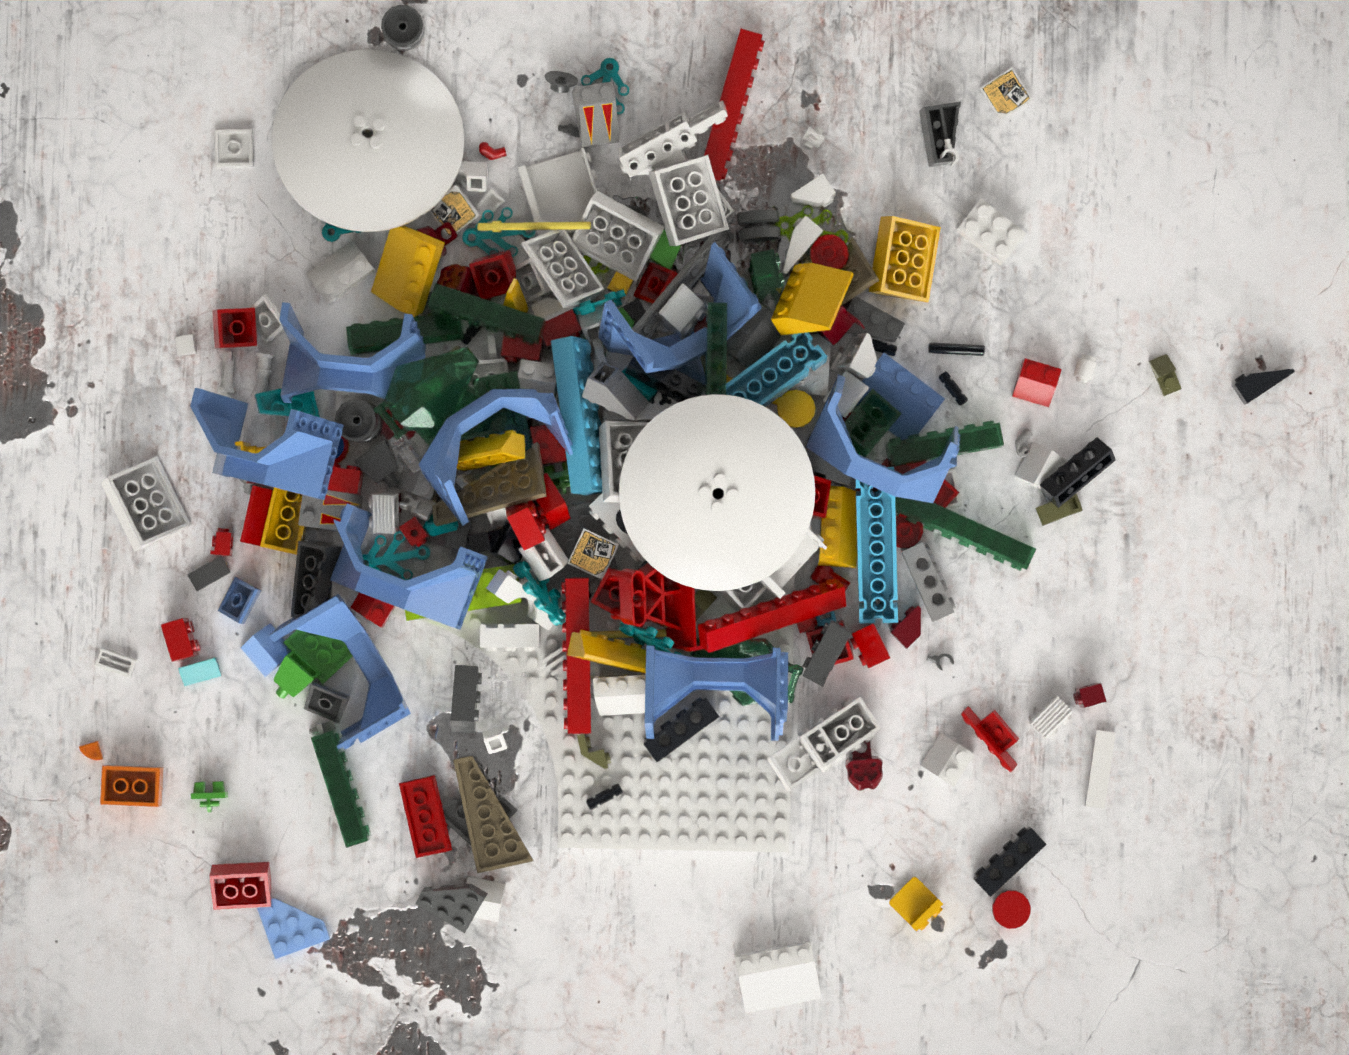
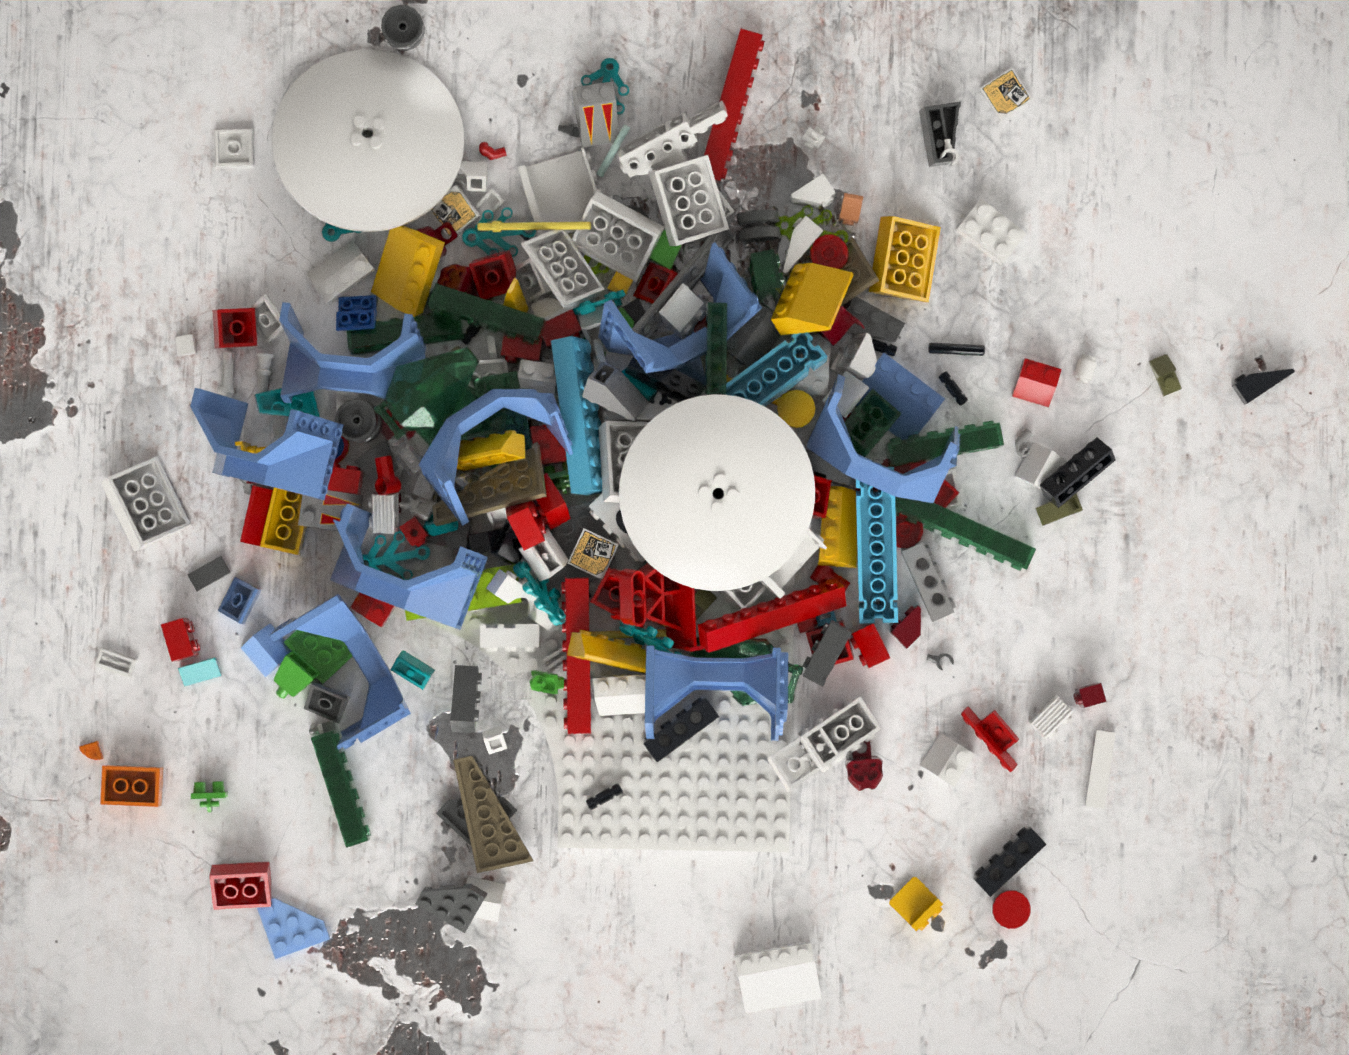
(222, 542): red brick -> none
(313, 574): dark grey wedge -> none
(356, 312): none -> blue slope
(387, 481): none -> red piece
(412, 669): none -> teal slope
(425, 816): red tile -> none
(546, 682): none -> bright green hips
(560, 81): dark grey piece -> none
(598, 756): olive slope -> none
(613, 150): none -> light aqua bar
(850, 209): none -> nougat slope

